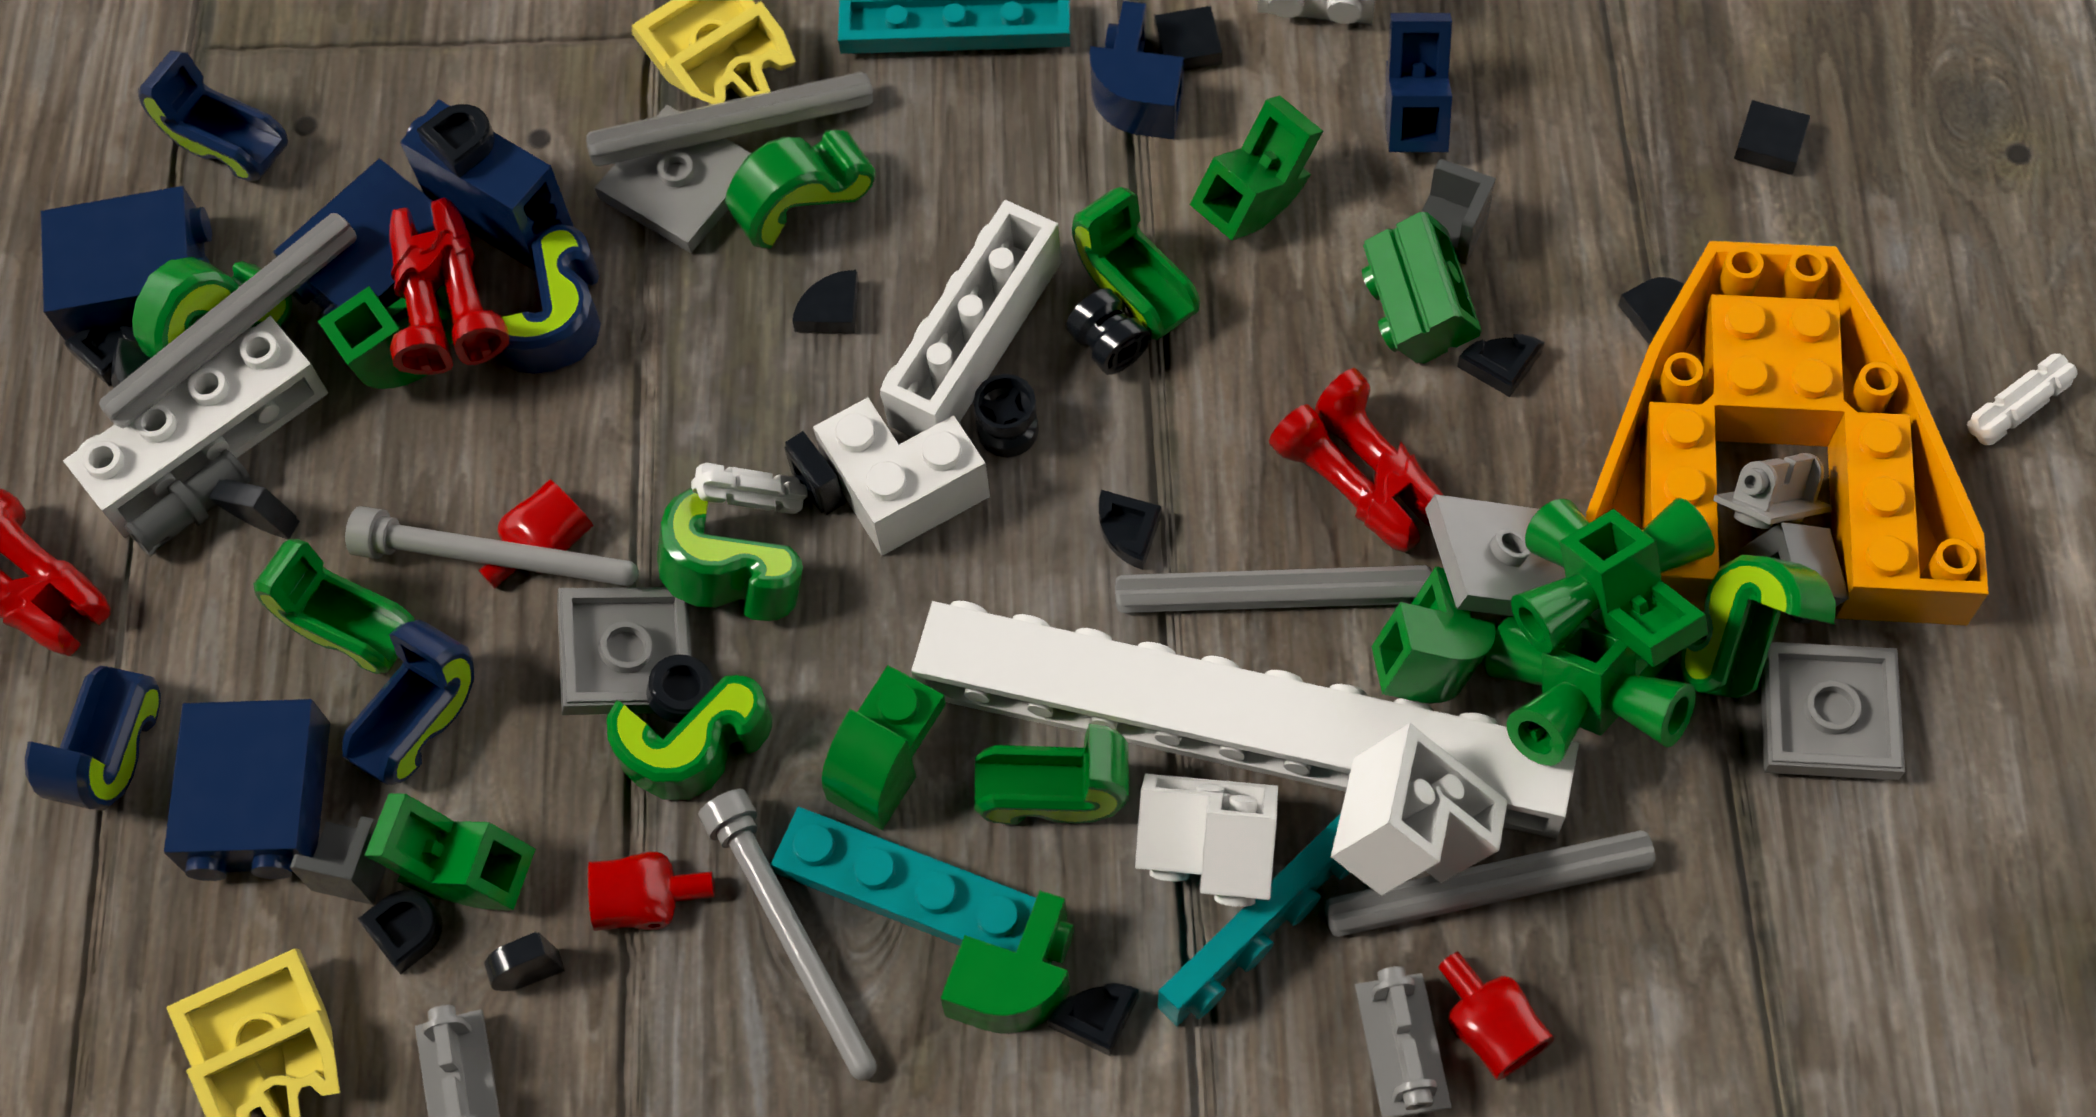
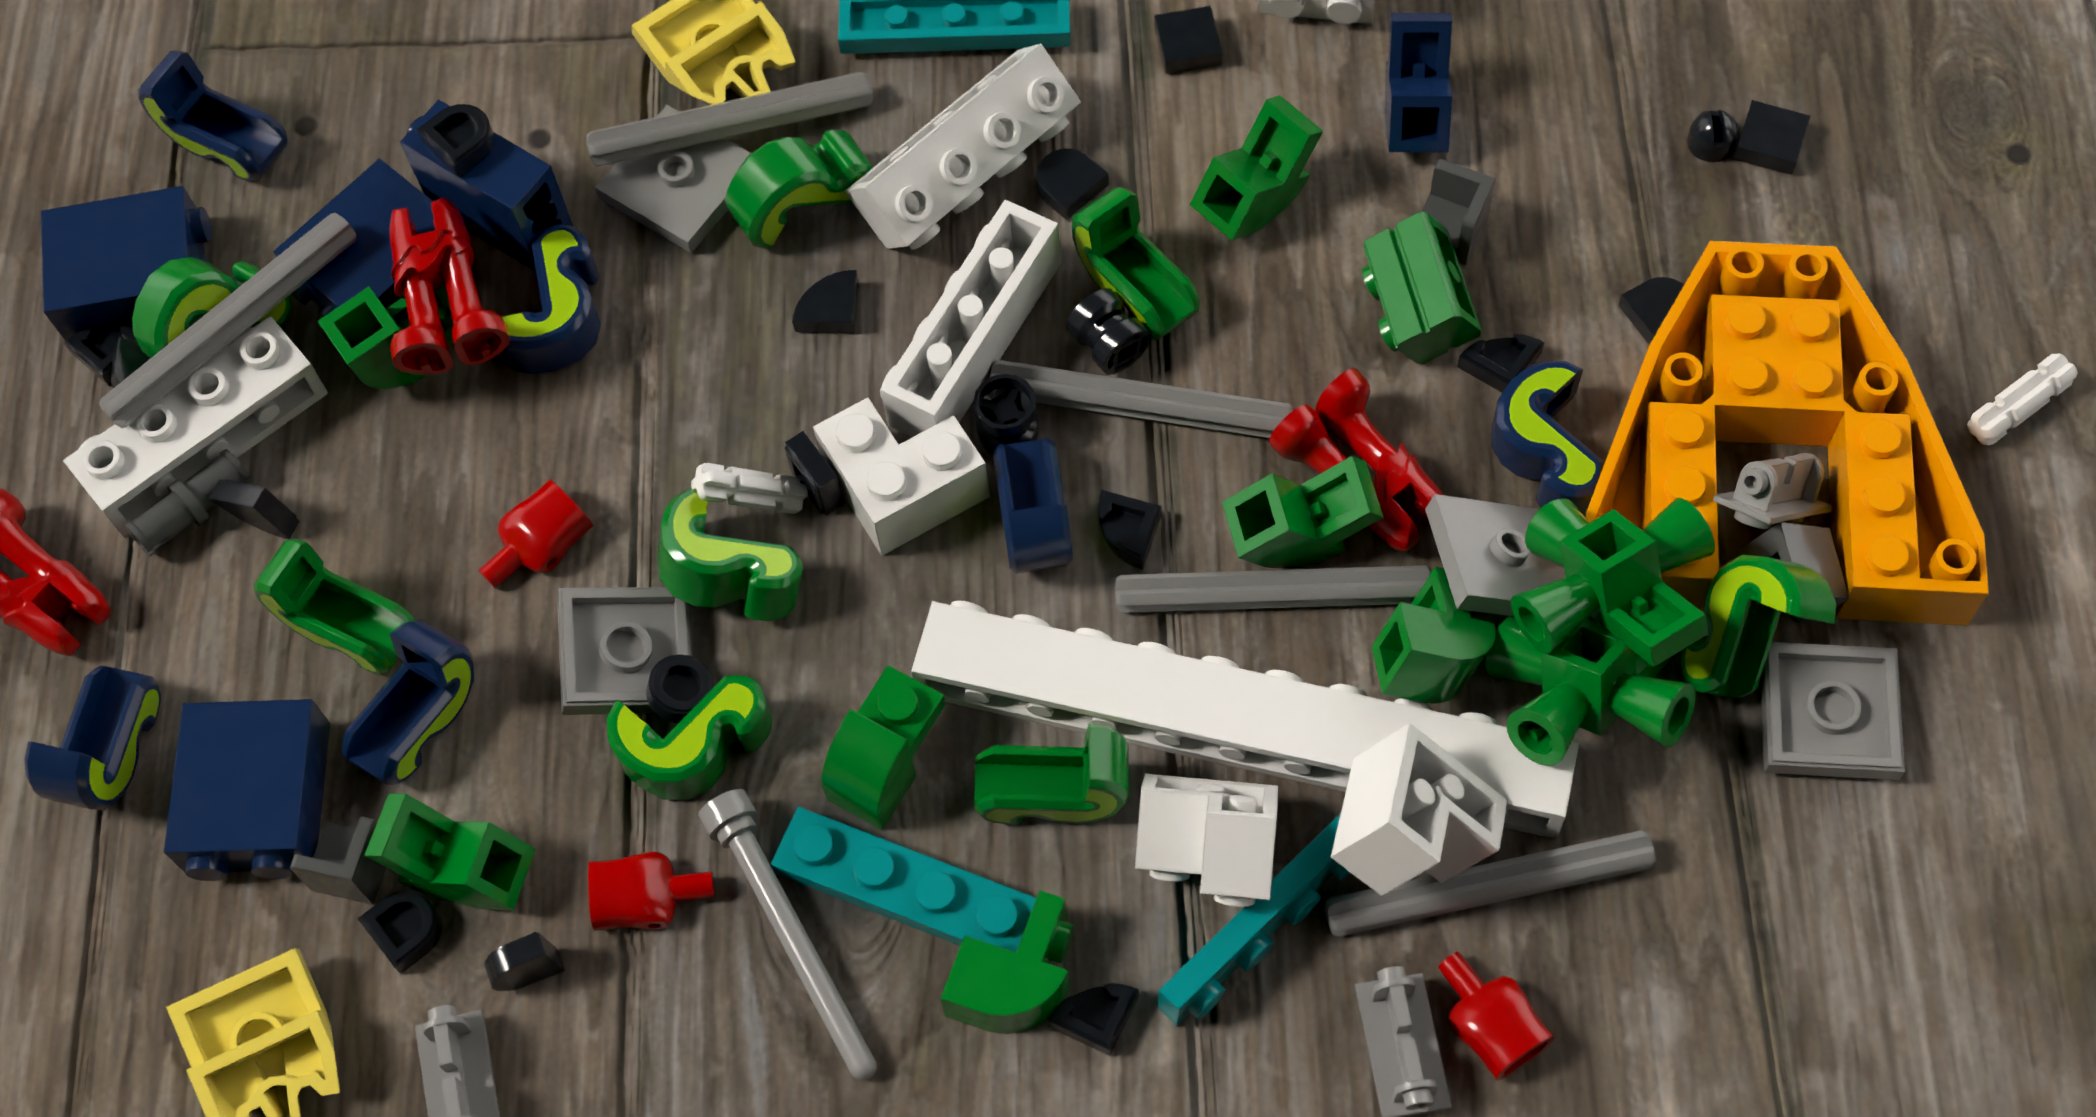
(374, 533): light grey piece -> none
(964, 148): none -> white brick
(1032, 506): none -> dark blue animal
(1069, 180): none -> black tile
(1132, 87): dark blue brick -> none
(1149, 400): none -> light grey axle
(1305, 523): none -> green brick
(1538, 446): none -> dark blue animal
(1703, 136): none -> black hinge

